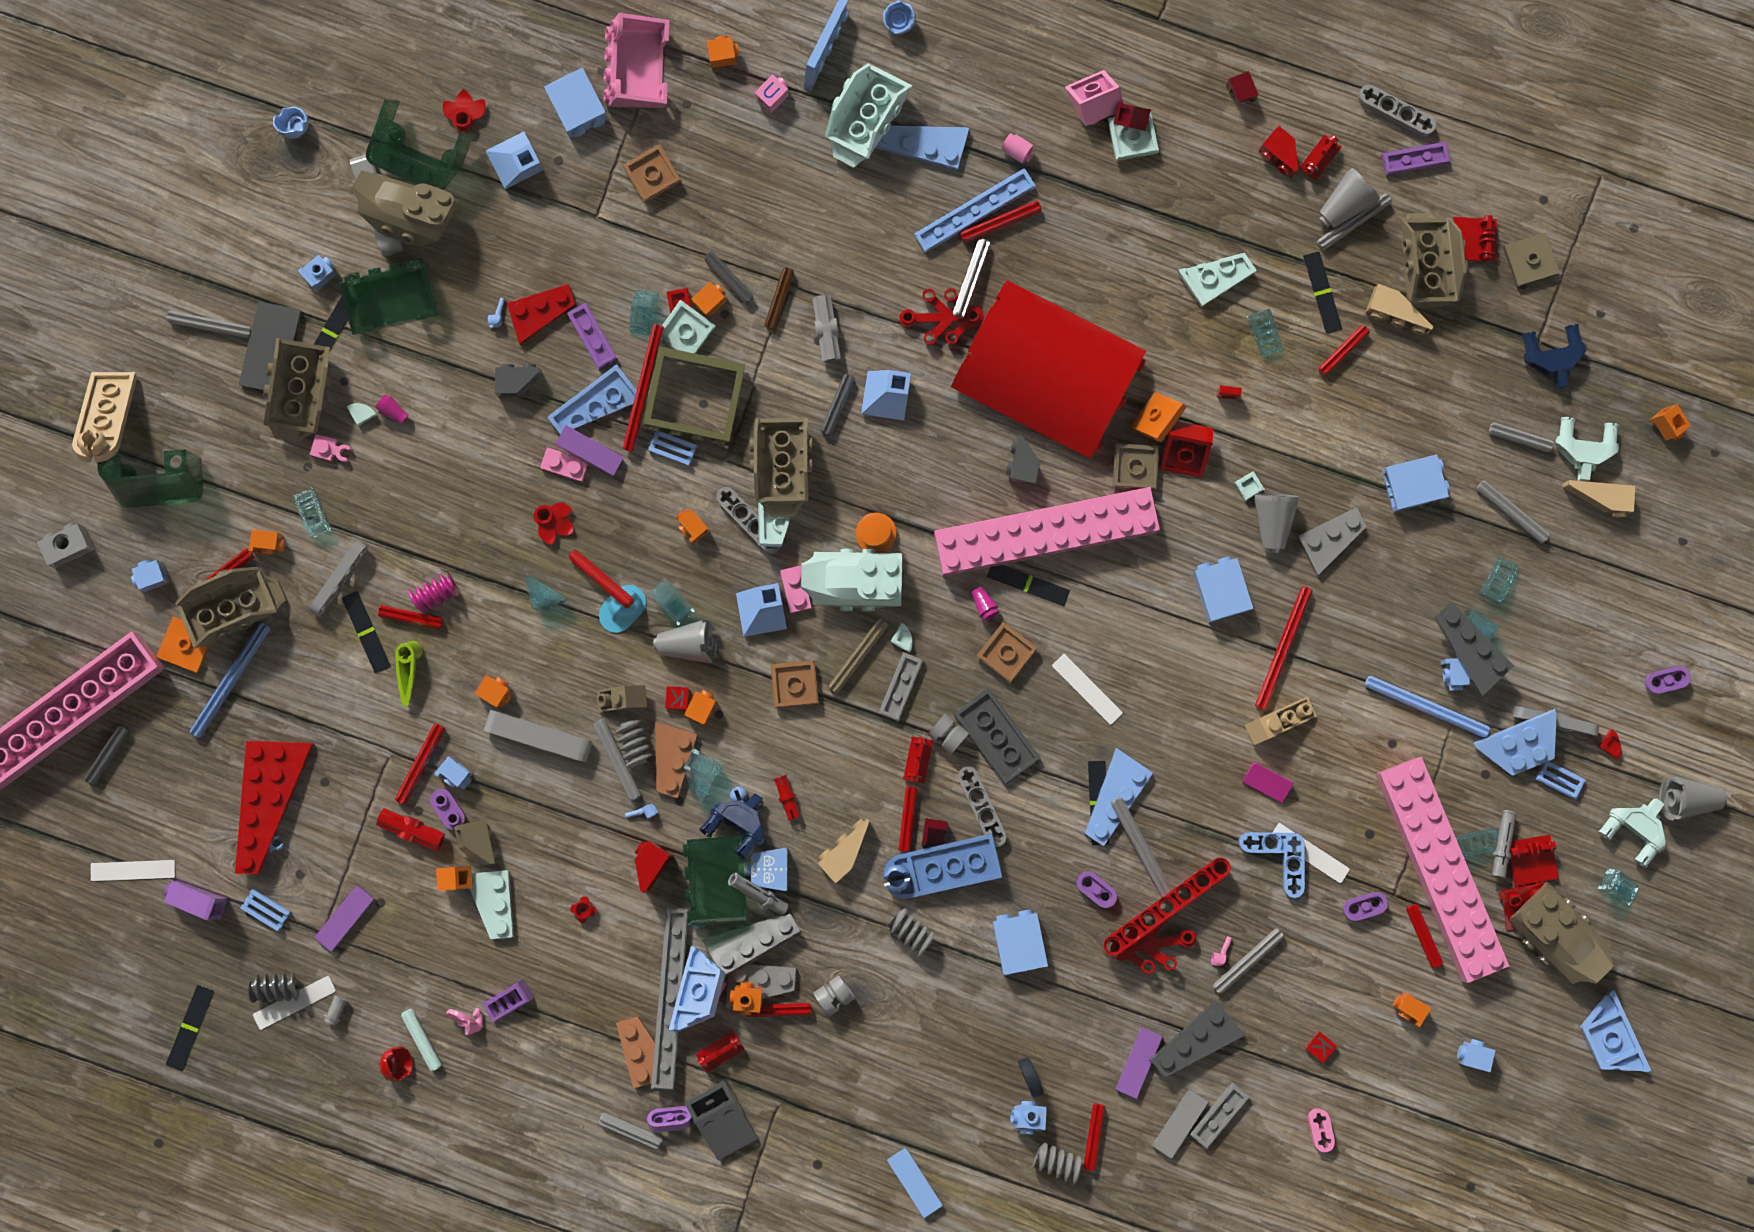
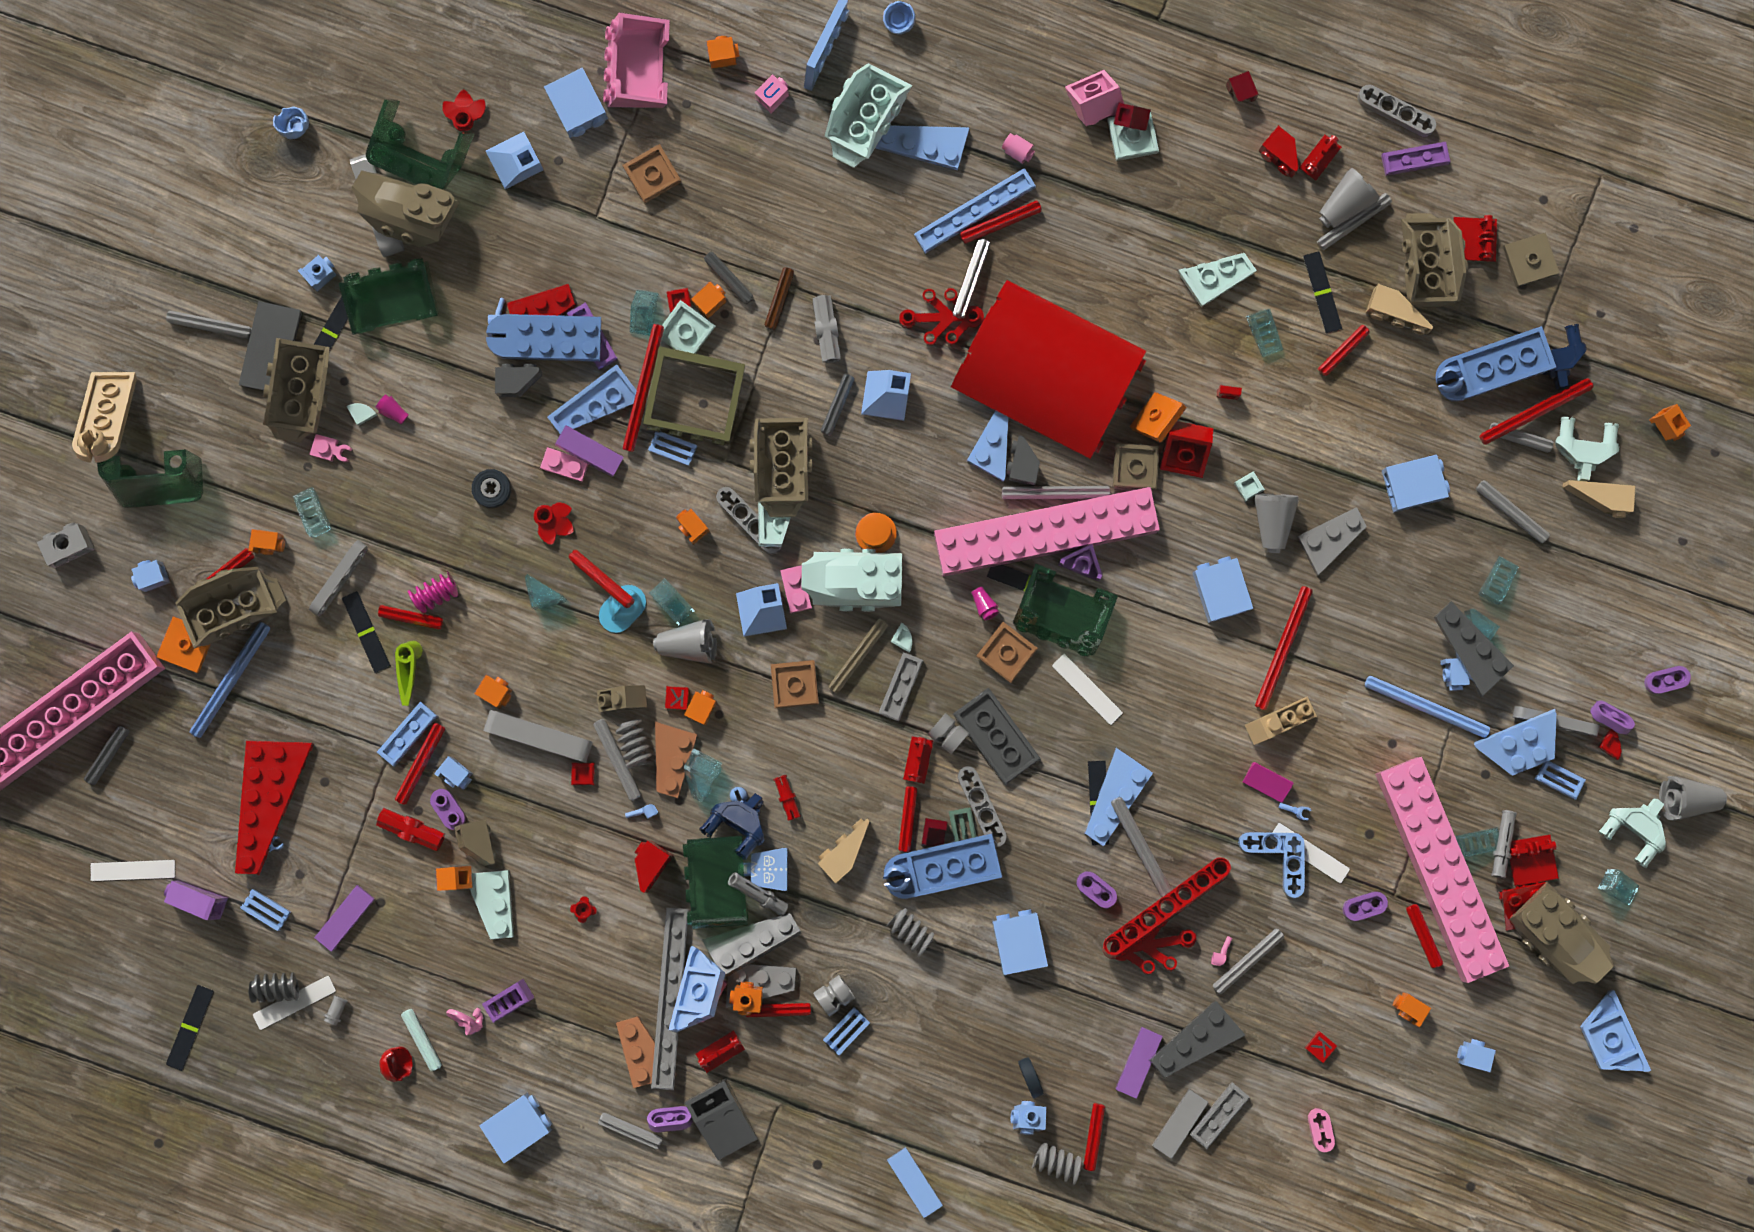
(407, 734): none -> light blue tile
(480, 487): none -> black bush
(516, 1127): none -> light blue brick
(545, 337): none -> medium blue plate
(582, 773): none -> red tile
(833, 1044): none -> light blue tile
(960, 814): none -> sand green tile
(991, 447): none -> light blue wing
(1055, 492): none -> axle
(1063, 613): none -> clear green windscreen
(1083, 562): none -> medium lavender slope
(1298, 811): none -> light blue hand
(1495, 365): none -> medium blue plate
(1536, 411): none -> red axle
(1612, 717): none -> medium lavender plate

